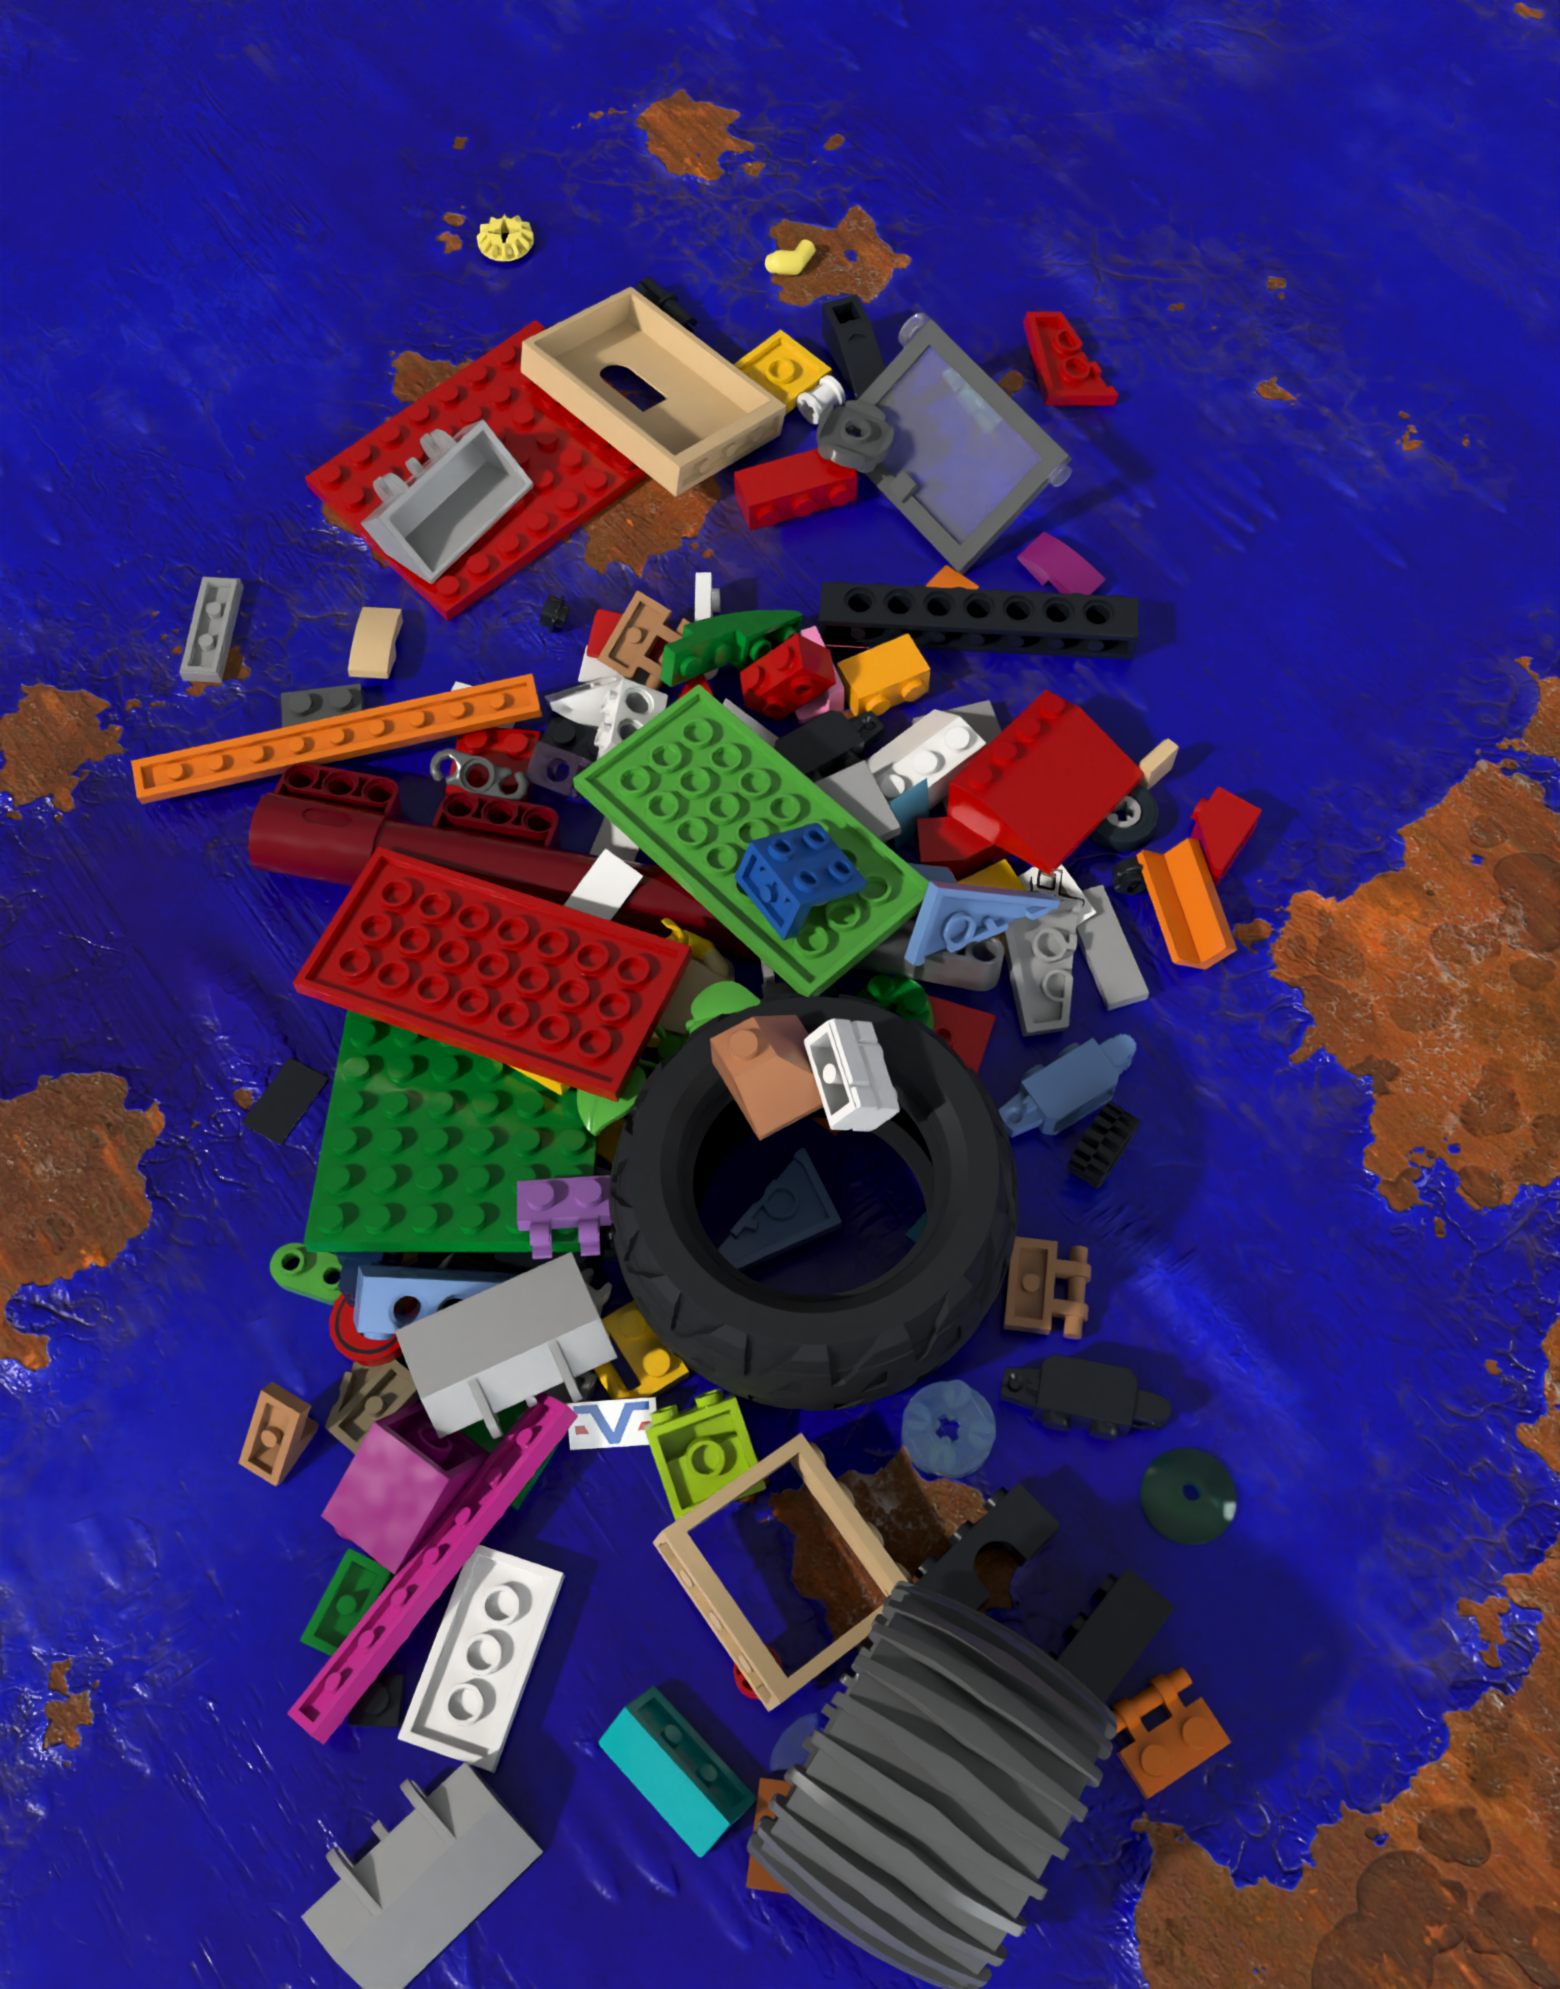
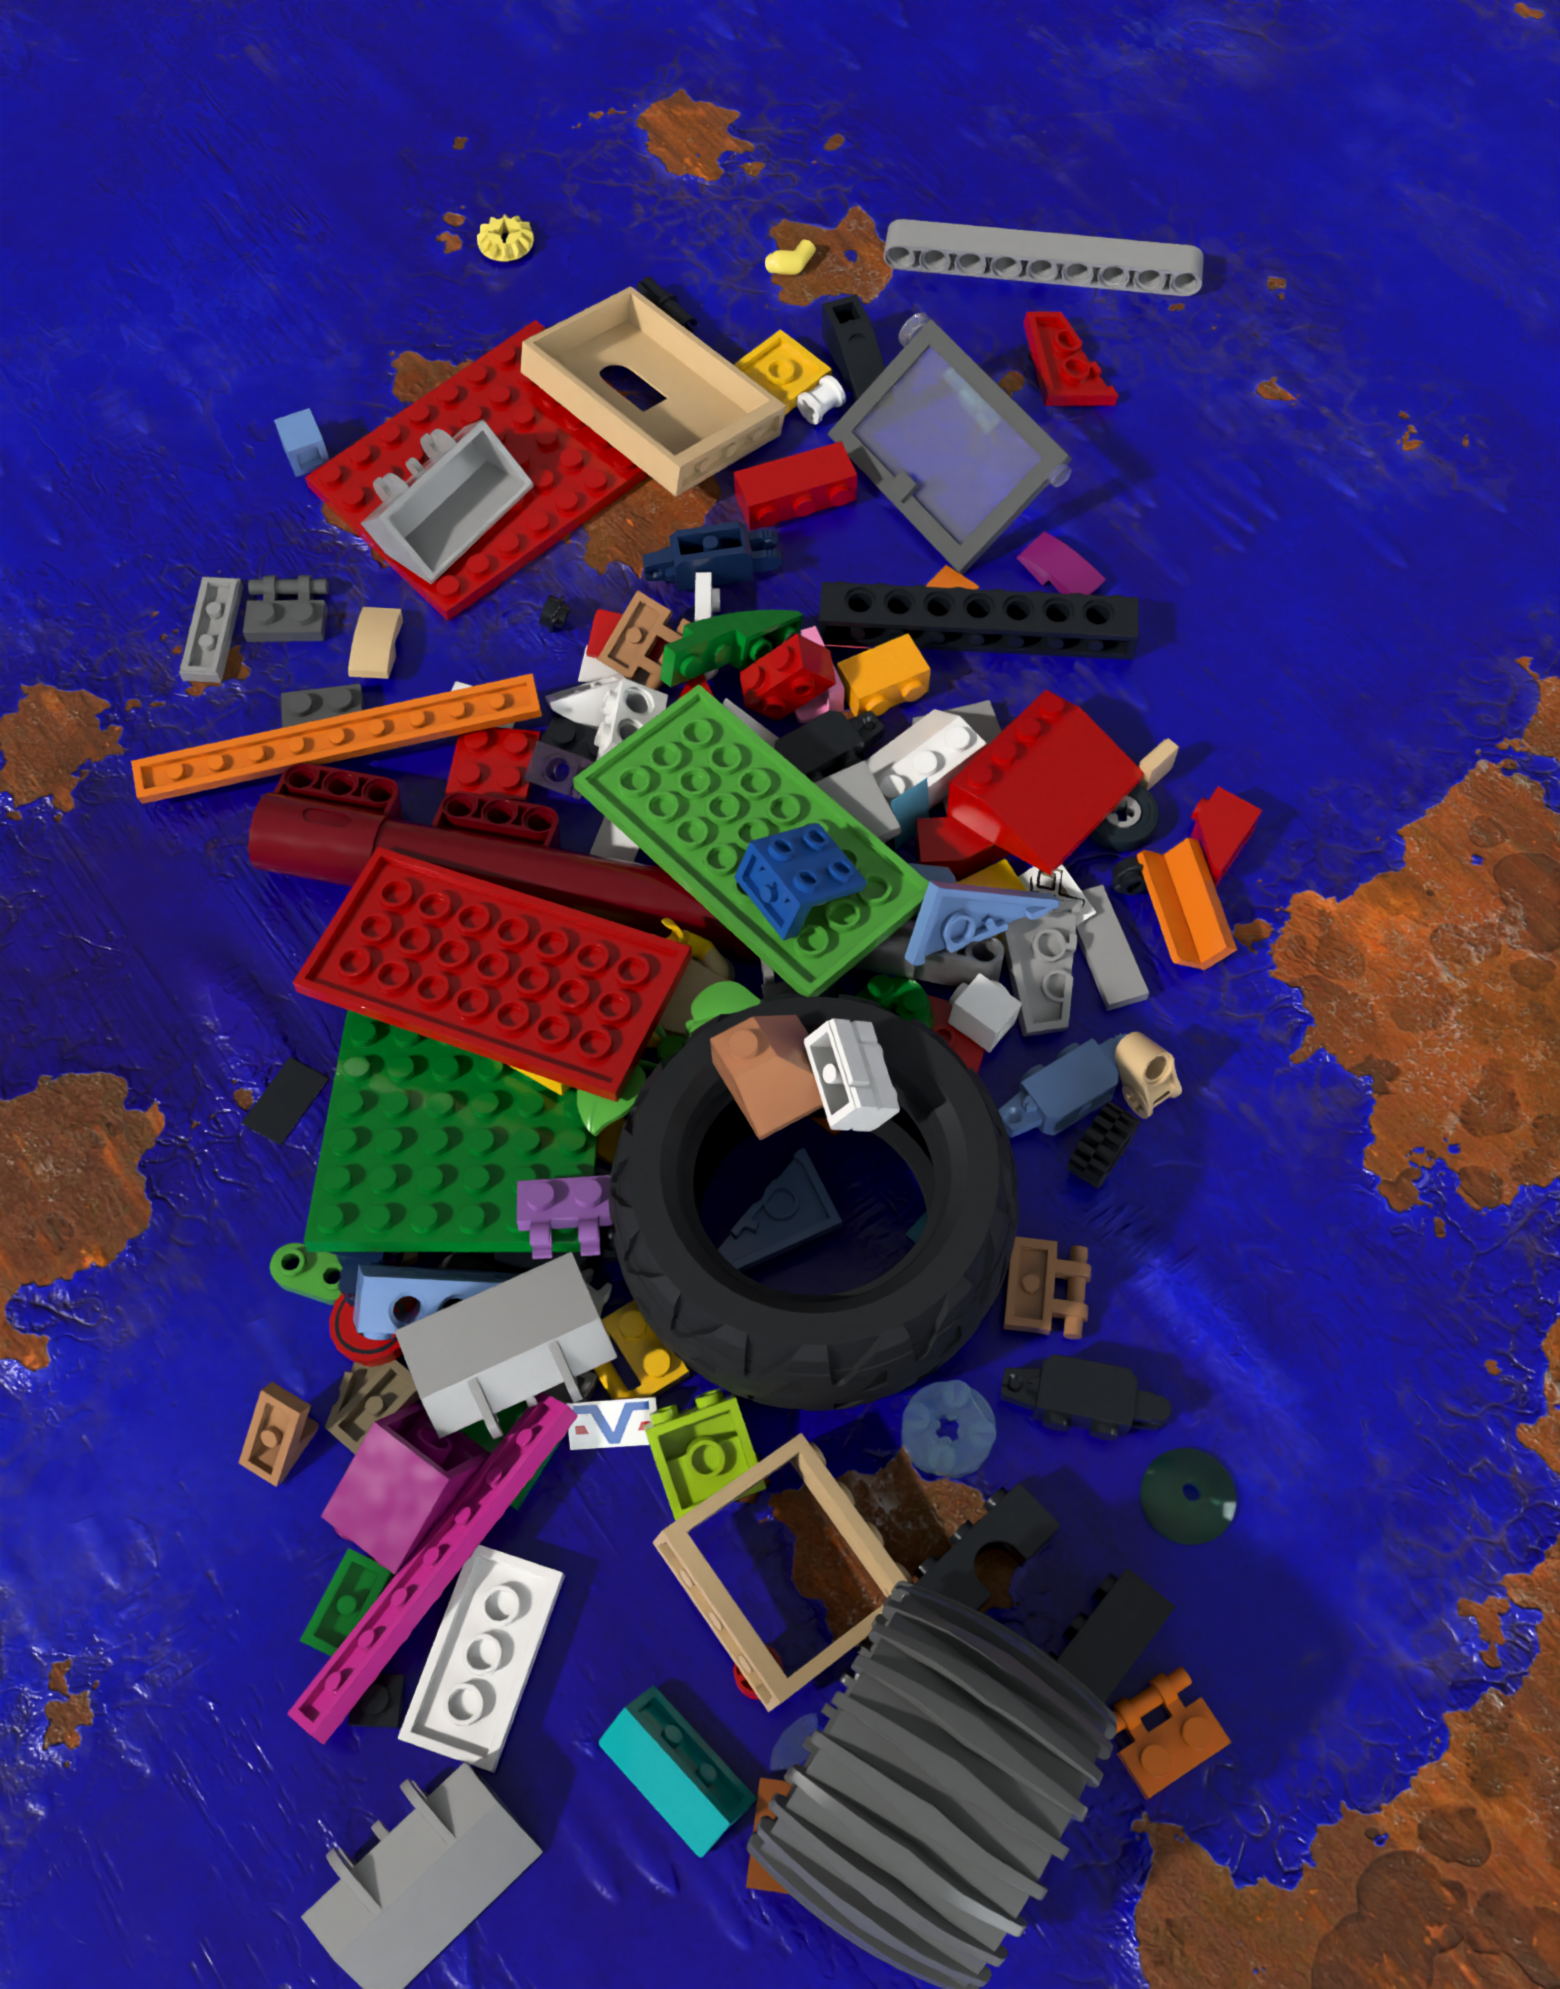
(286, 619): none -> dark grey plate
(302, 441): none -> medium blue brick
(465, 763): dark grey piece -> none
(604, 887): white sticker -> none
(722, 549): none -> dark blue hinge
(849, 451): dark grey plate -> none
(983, 1011): none -> white brick
(1044, 257): none -> light grey beam
(1145, 1073): none -> tan piece

